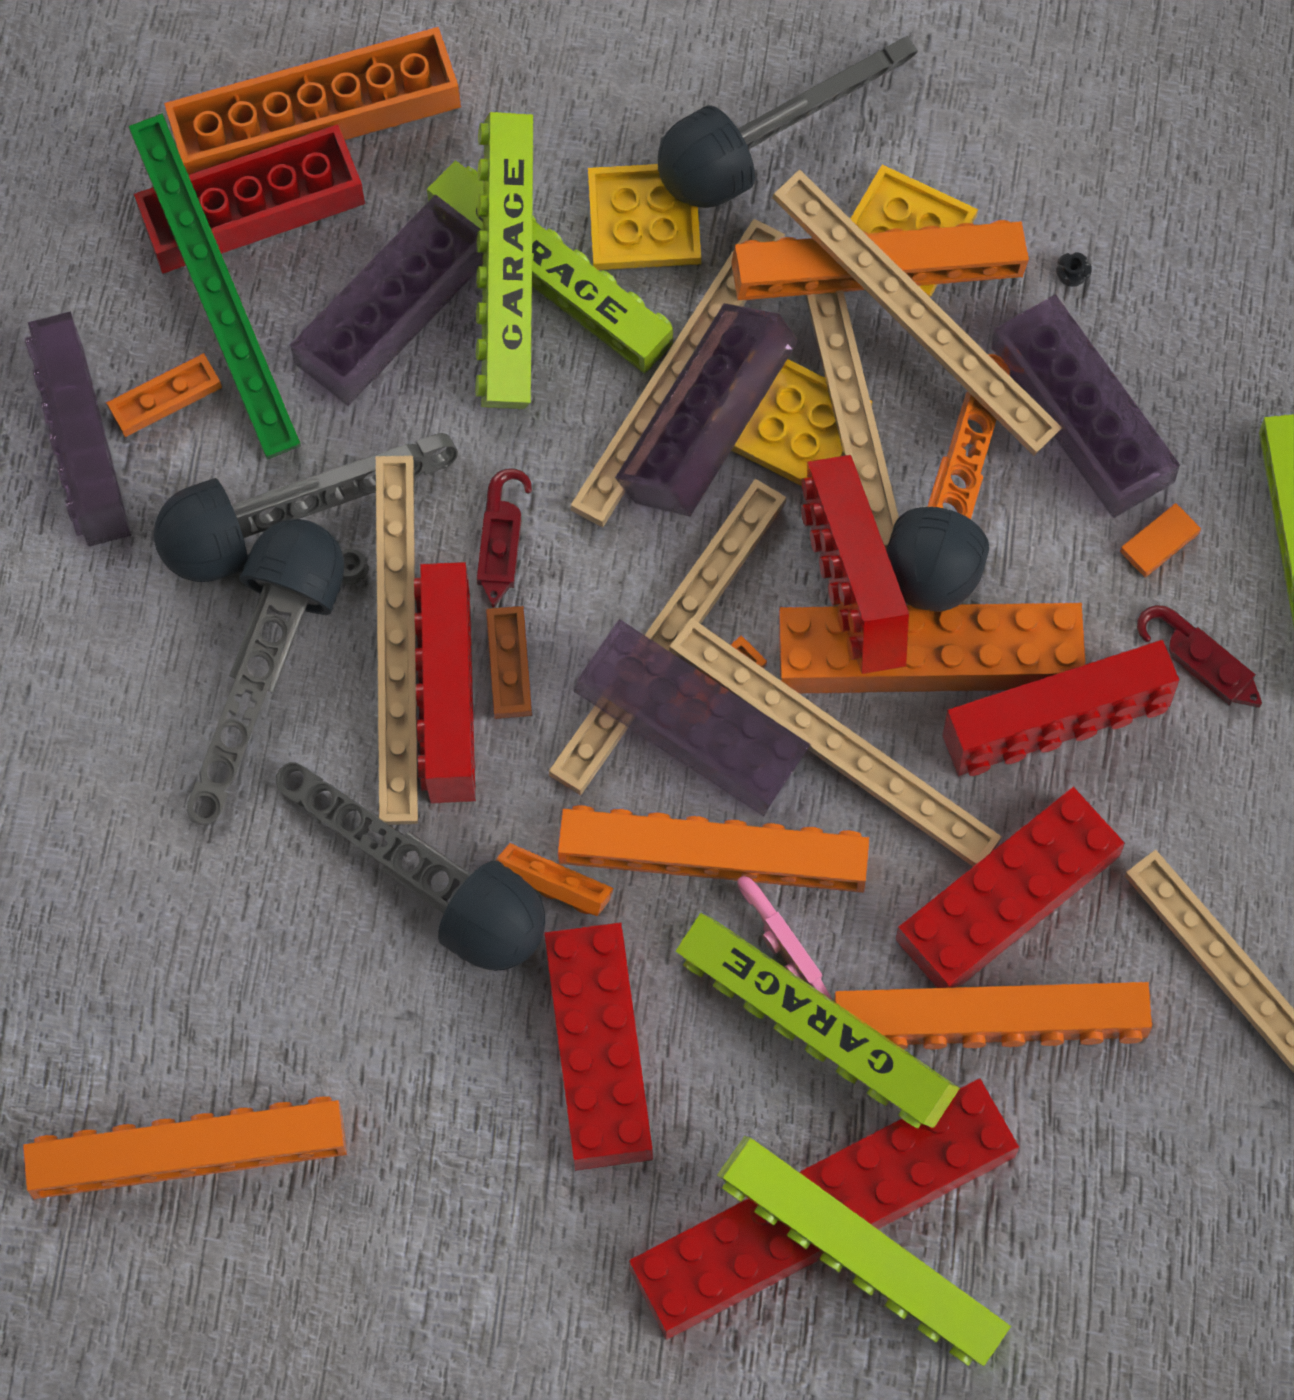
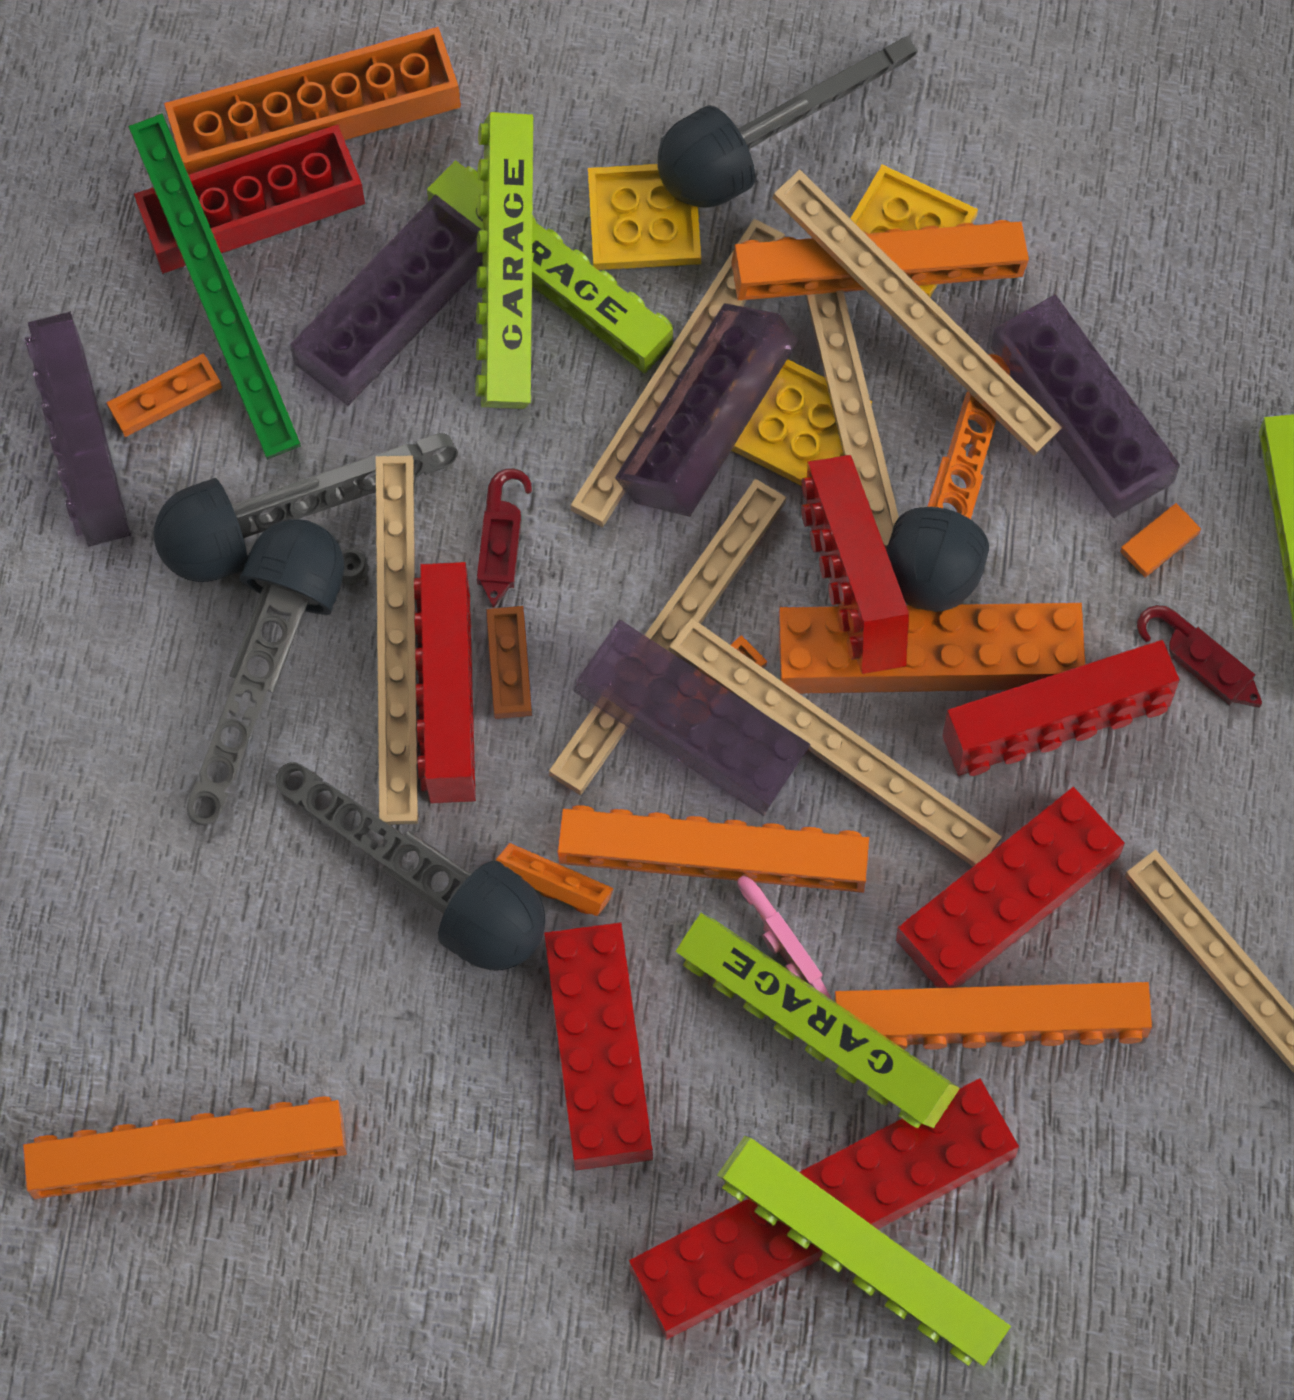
(1073, 277): black plate -> none

